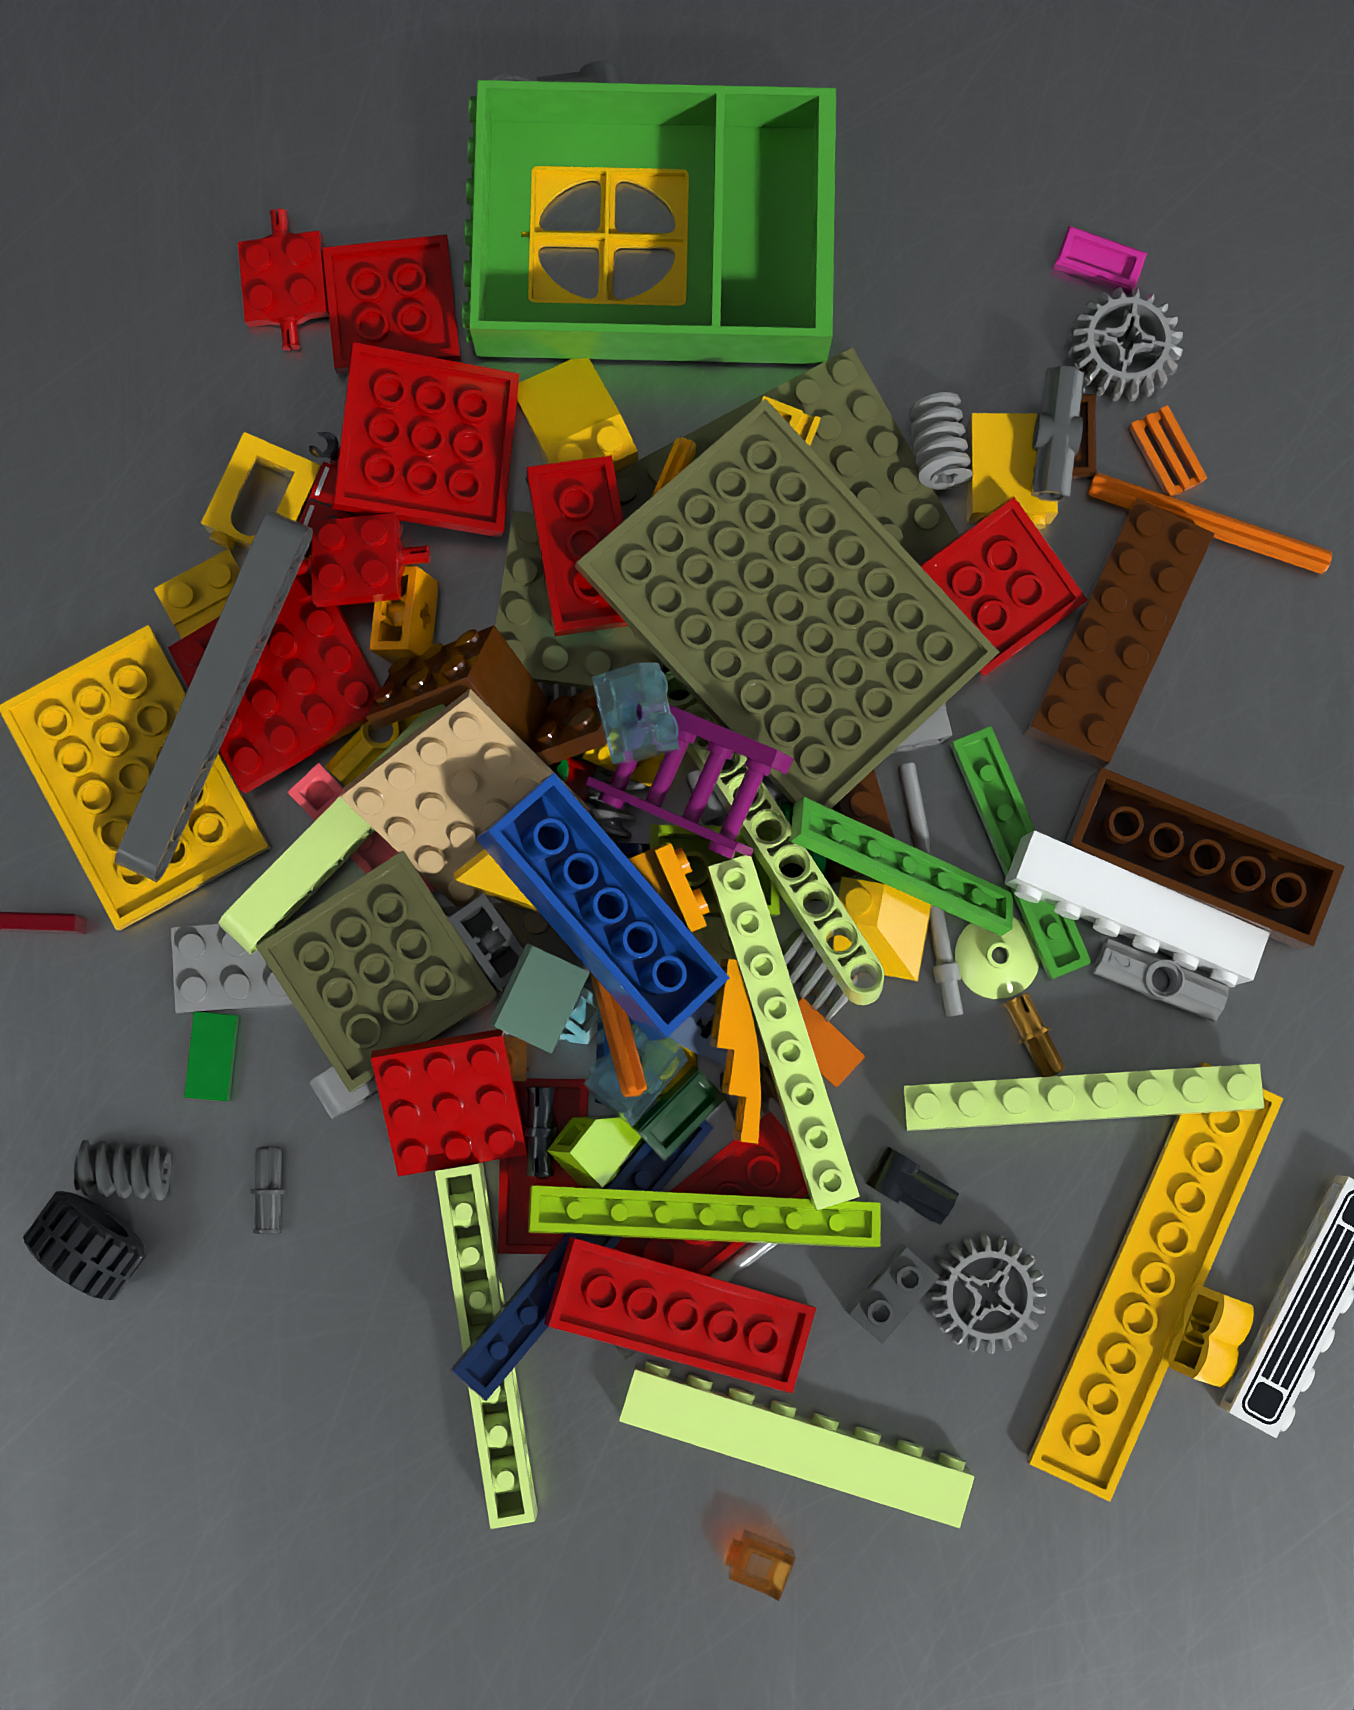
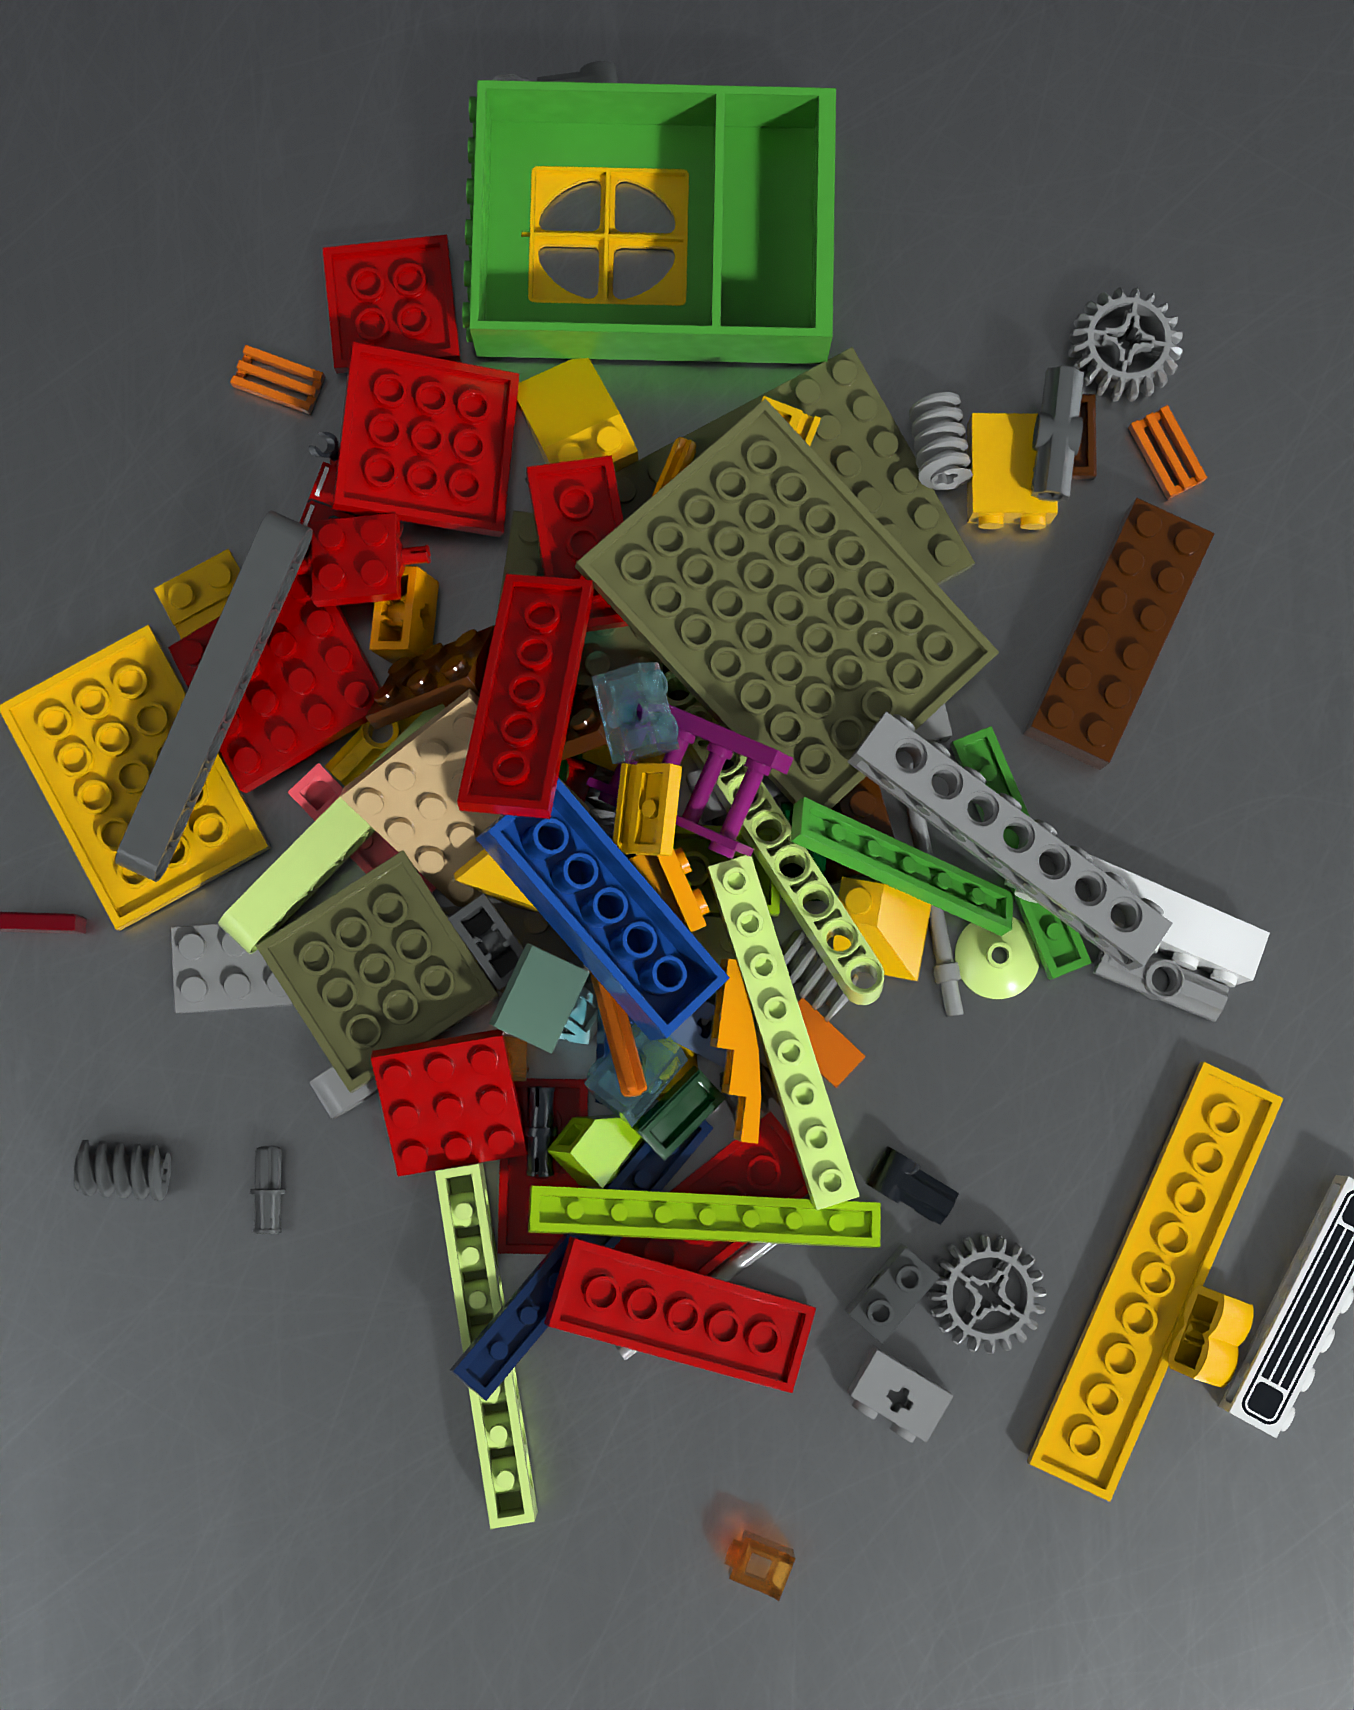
(85, 1245): black tyre -> none
(211, 1056): green tile -> none
(246, 367): none -> orange tile
(250, 451): yellow panel -> none
(283, 279): red plate -> none
(526, 696): none -> red plate
(647, 808): none -> yellow plate
(796, 1444): yellowish green brick -> none
(913, 787): none -> light grey brick
(925, 1397): none -> light grey brick
(1005, 580): red plate -> none
(1035, 1035): pearl gold axle -> none
(1083, 1097): yellowish green brick -> none
(1099, 260): dark pink tile -> none
(1206, 857): reddish brown brick -> none
(1225, 527): orange axle -> none

